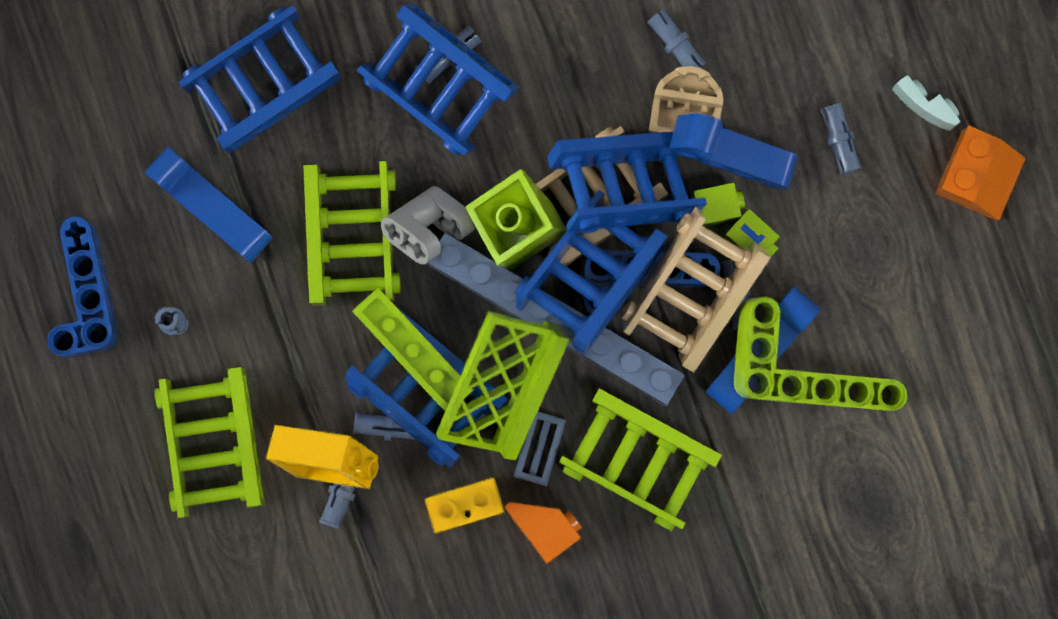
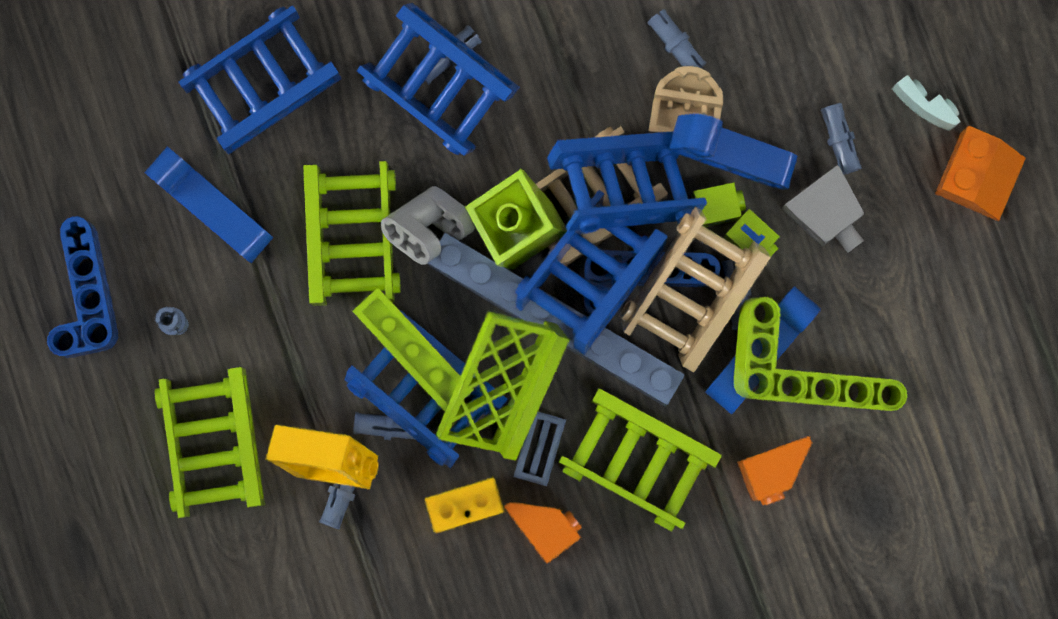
(774, 470): none -> orange slope
(828, 210): none -> light grey torso

